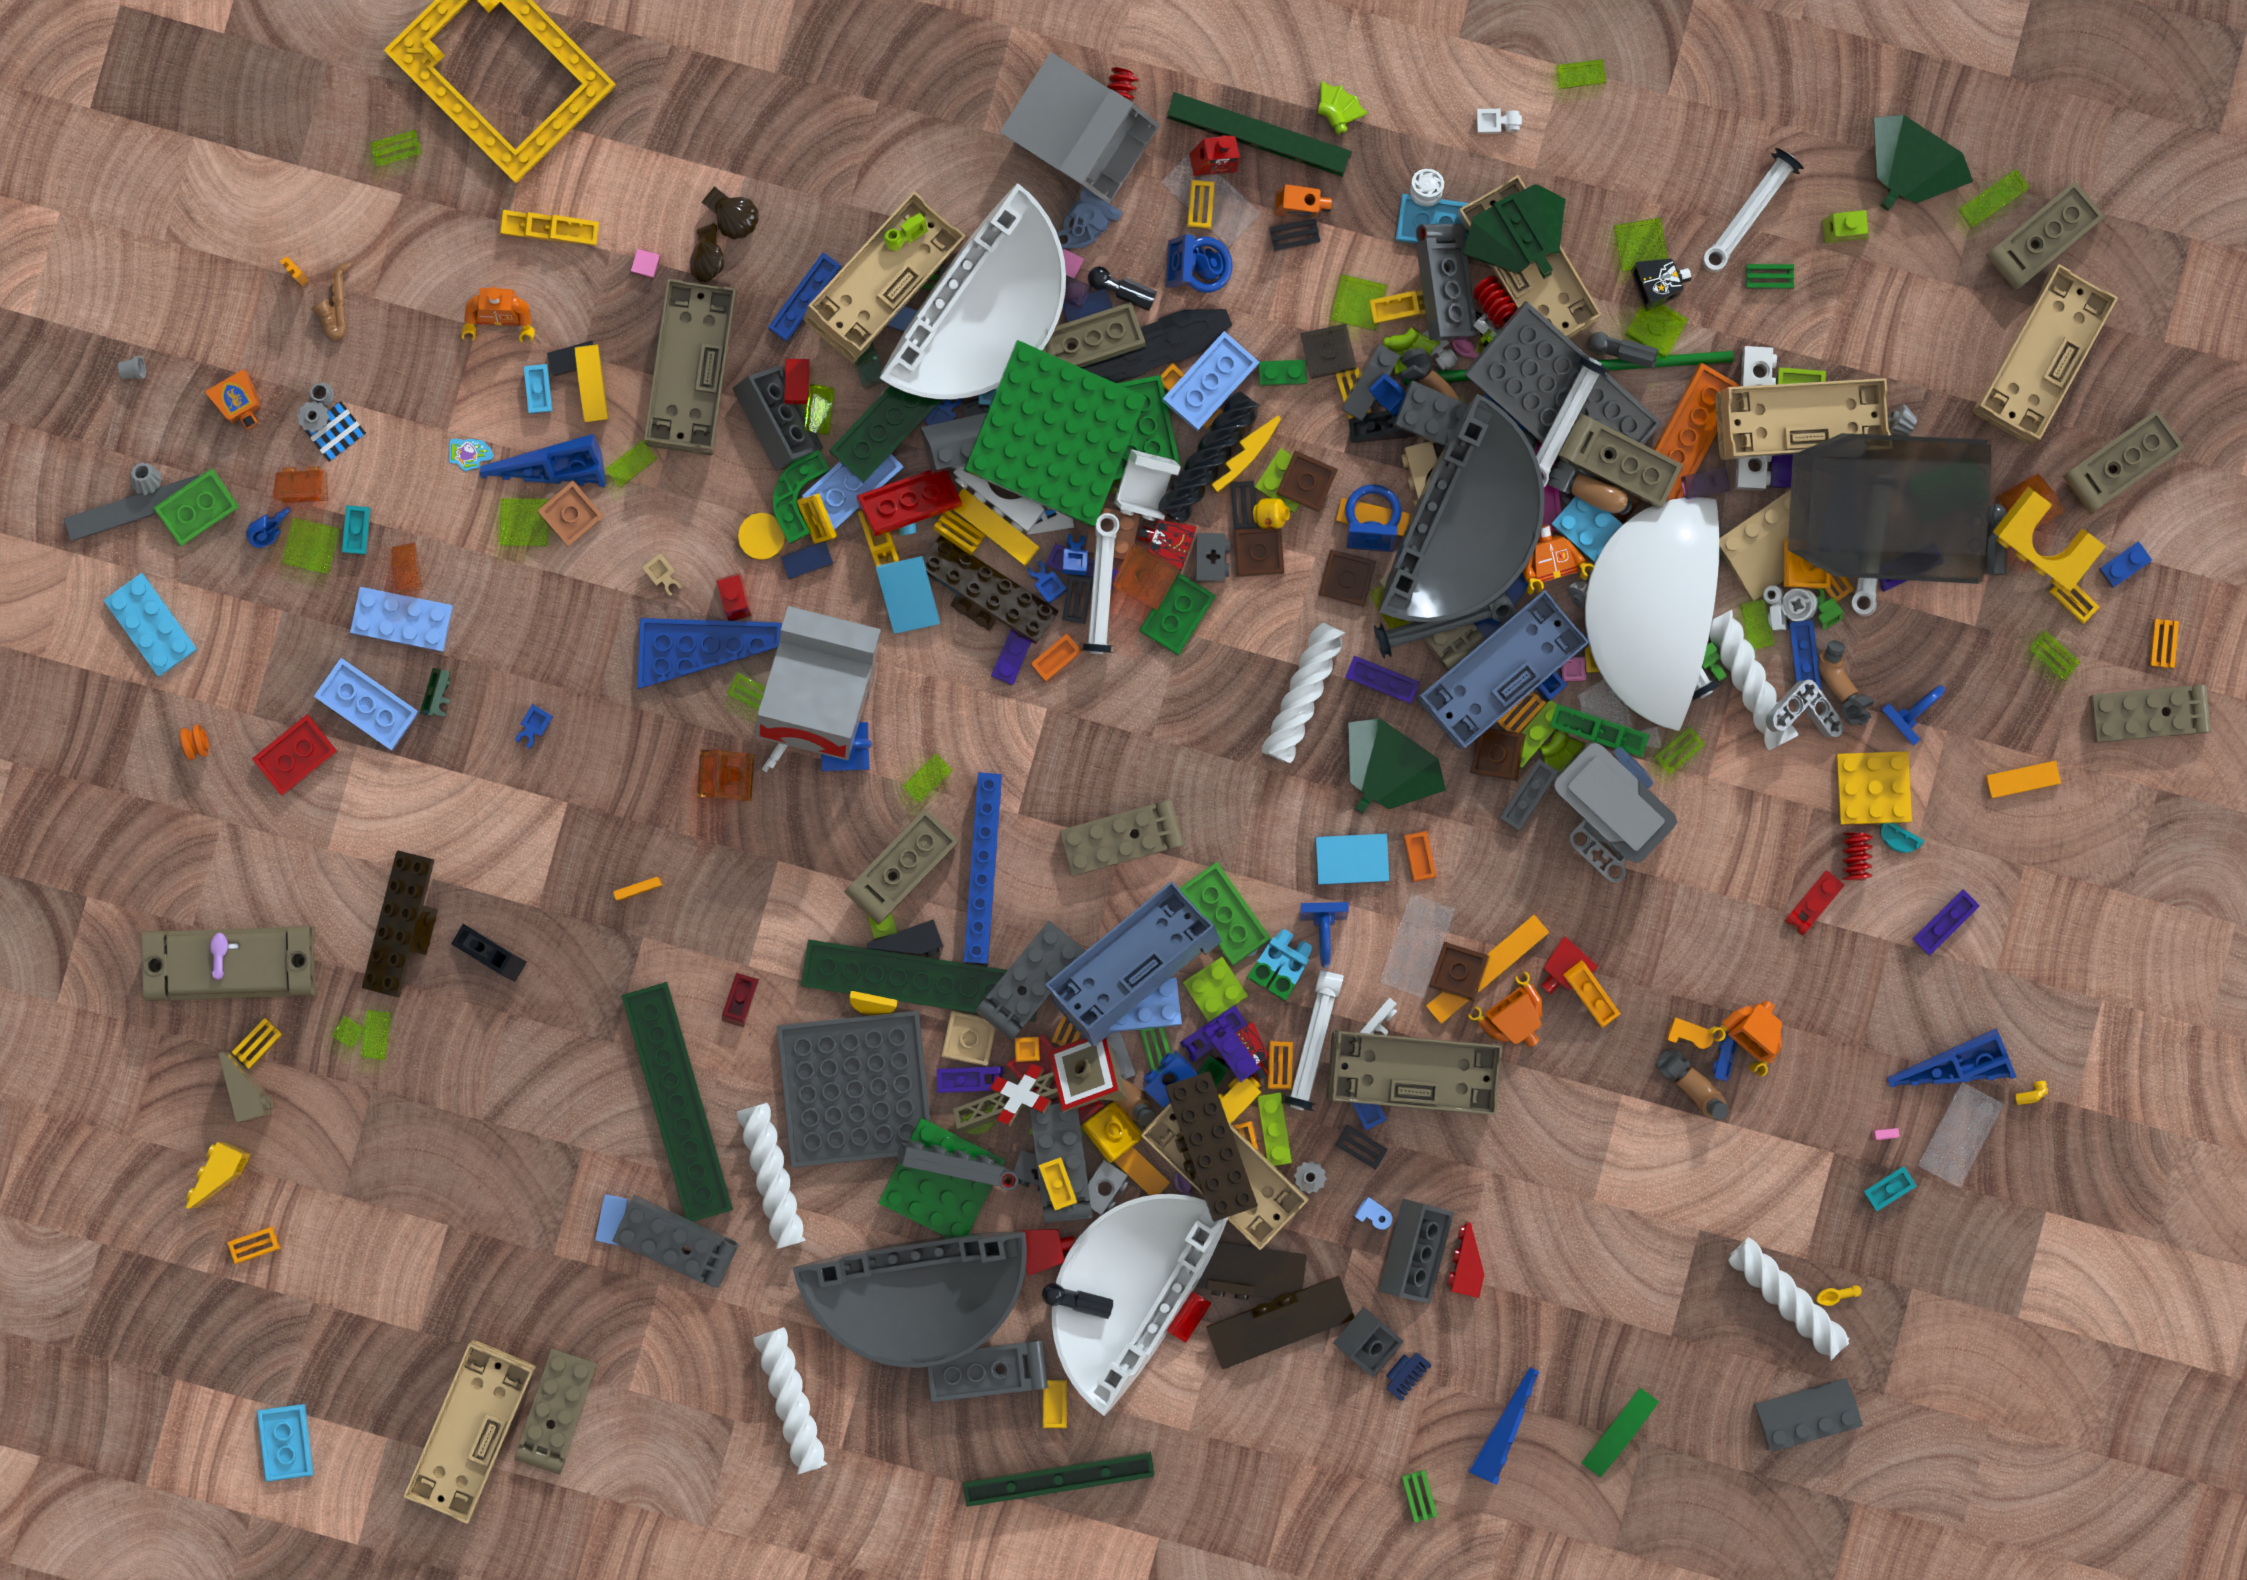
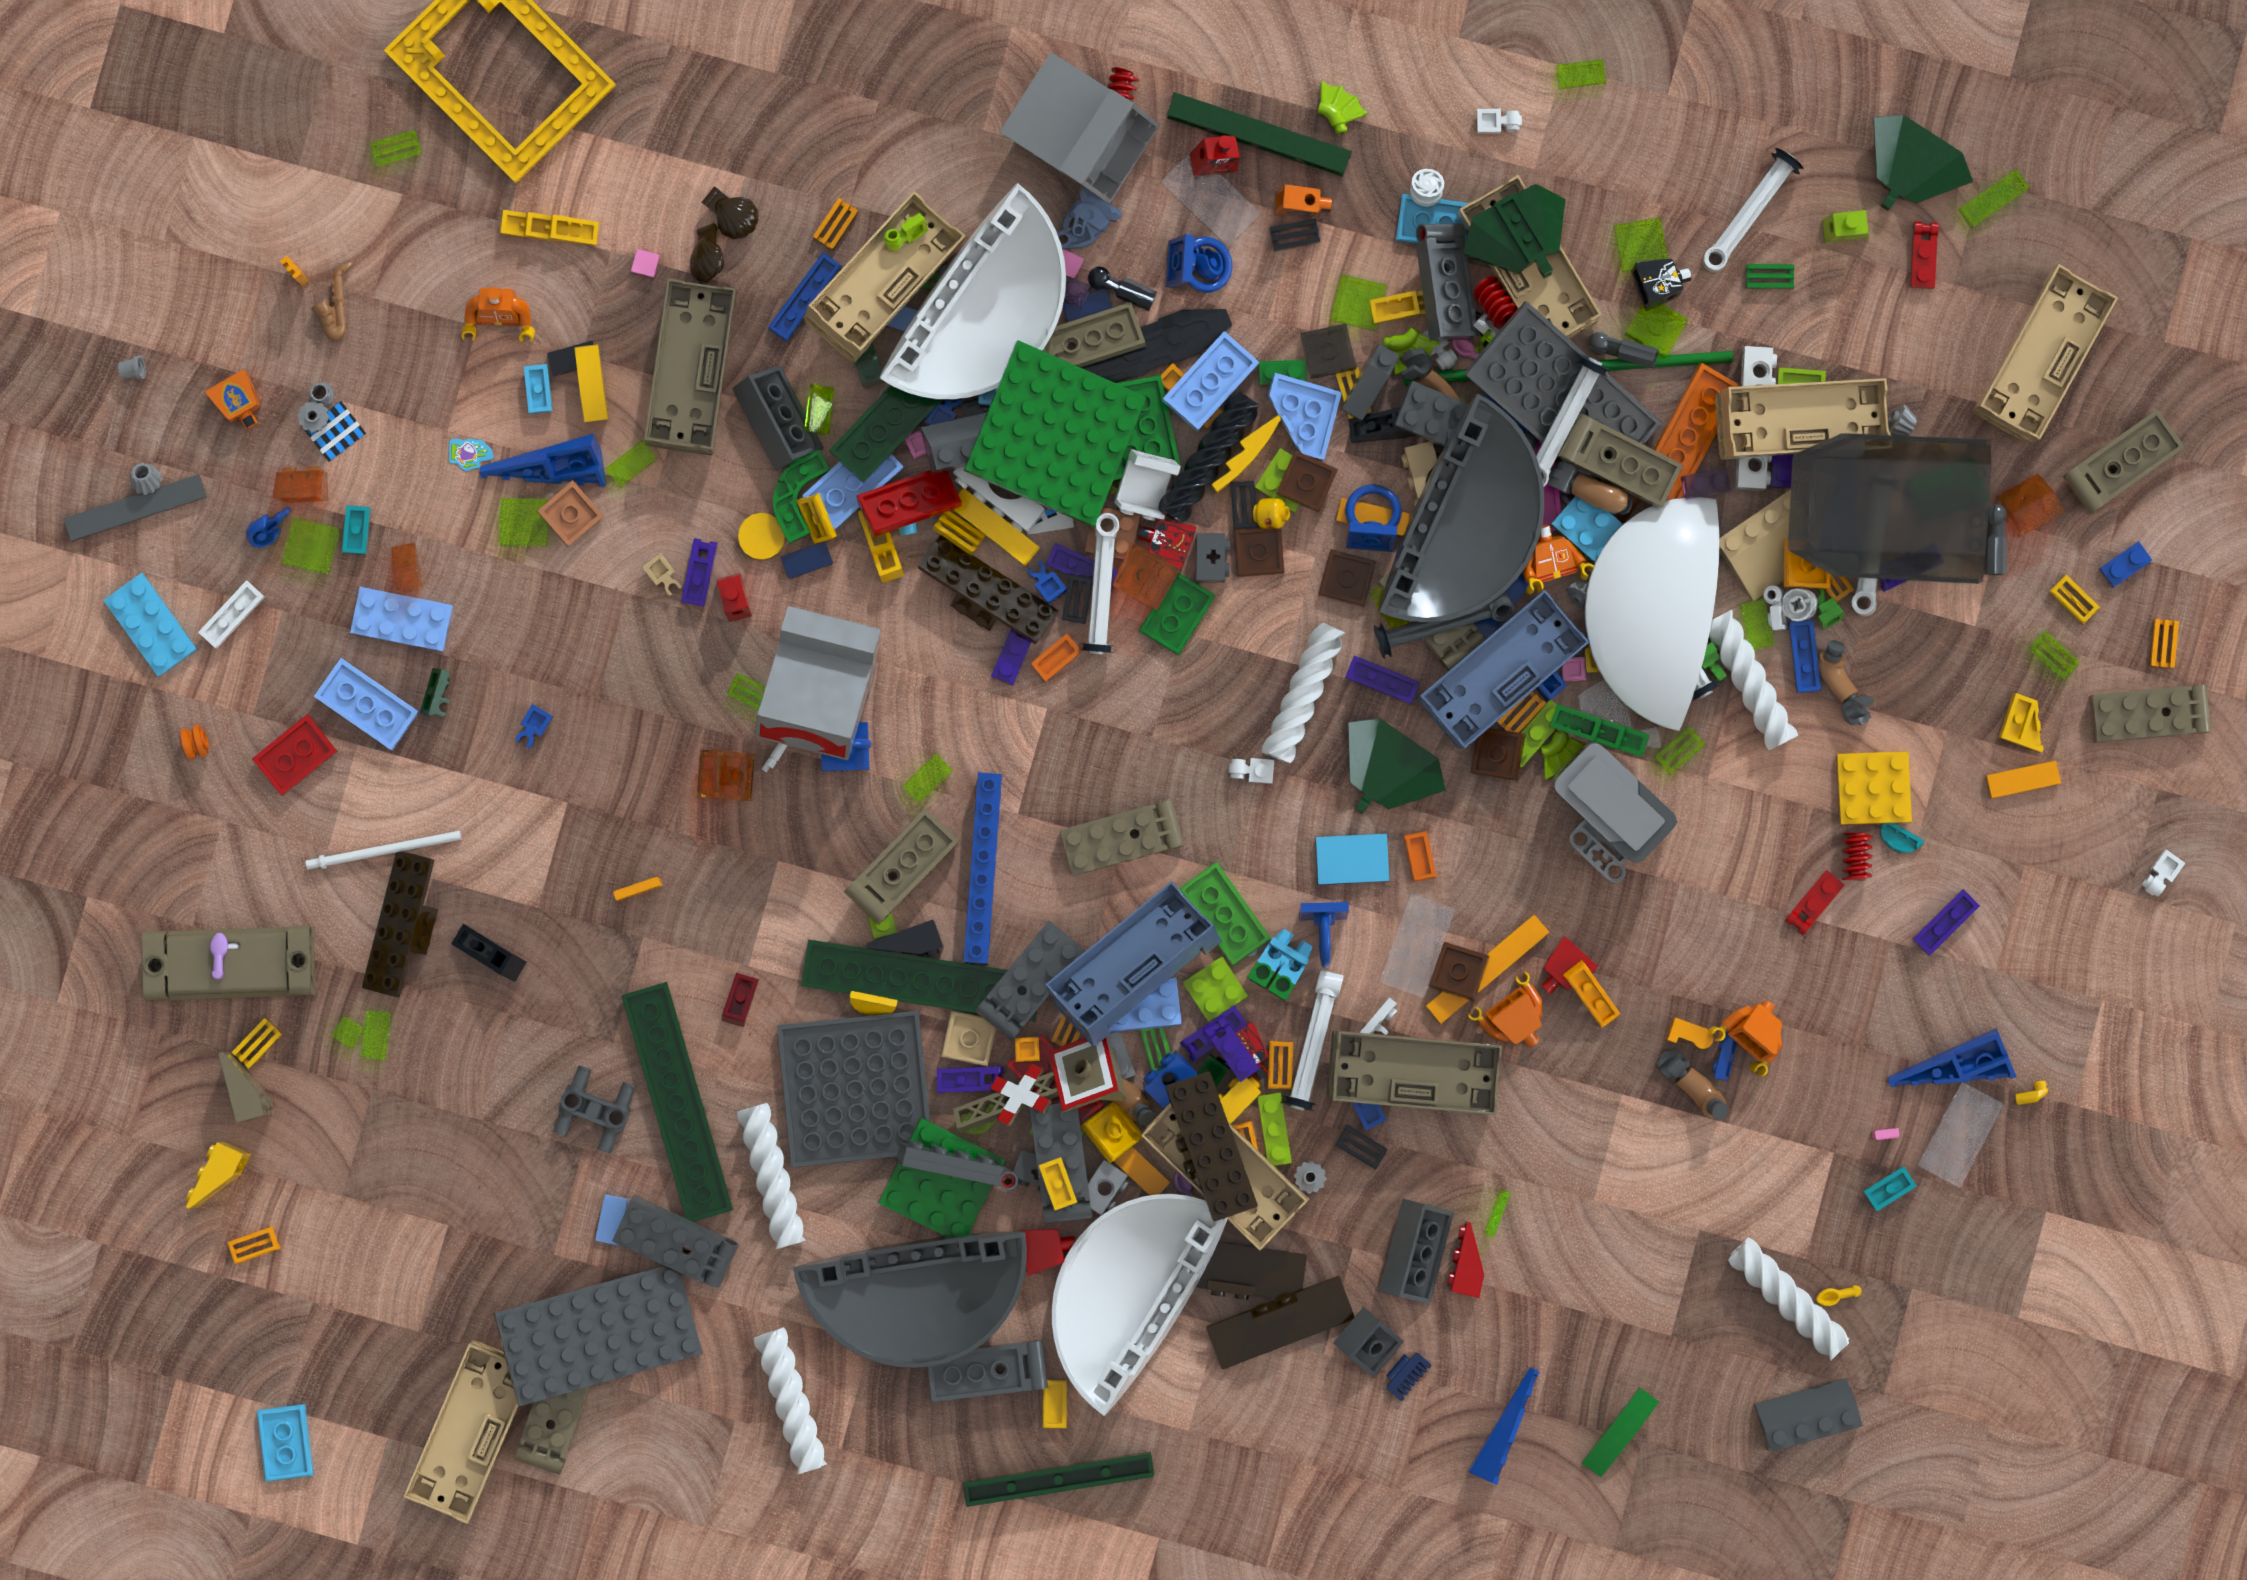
(196, 507): bright green tile -> none
(231, 614): none -> white plate
(324, 861): none -> white bar
(594, 1109): none -> dark grey piece
(597, 1334): none -> dark grey plate
(688, 646): blue wing -> none
(699, 573): none -> dark purple plate
(797, 381): red tile -> none
(846, 207): none -> light orange tile
(908, 594): medium azure tile -> none
(916, 444): none -> bright pink tile
(1074, 558): blue plate -> none
(1079, 1301): black piece -> none
(1189, 1316): red tile -> none
(1199, 224): yellow tile -> none
(1259, 770): none -> white plate
(1306, 412): none -> light blue plate
(1376, 1213): light blue leg -> none
(1388, 393): blue panel -> none
(1424, 1516): bright green tile -> none
(1497, 1213): none -> clear neon green tile
(1529, 794): dark grey plate -> none
(1633, 767): sand blue tile -> none
(1806, 703): light grey beam -> none
(1905, 720): blue tile -> none
(1924, 255): none -> red plate
(2017, 531): yellow arch -> none
(2022, 723): none -> yellow wing
(2052, 229): dark tan hinge -> none
(2167, 868): none -> white plate

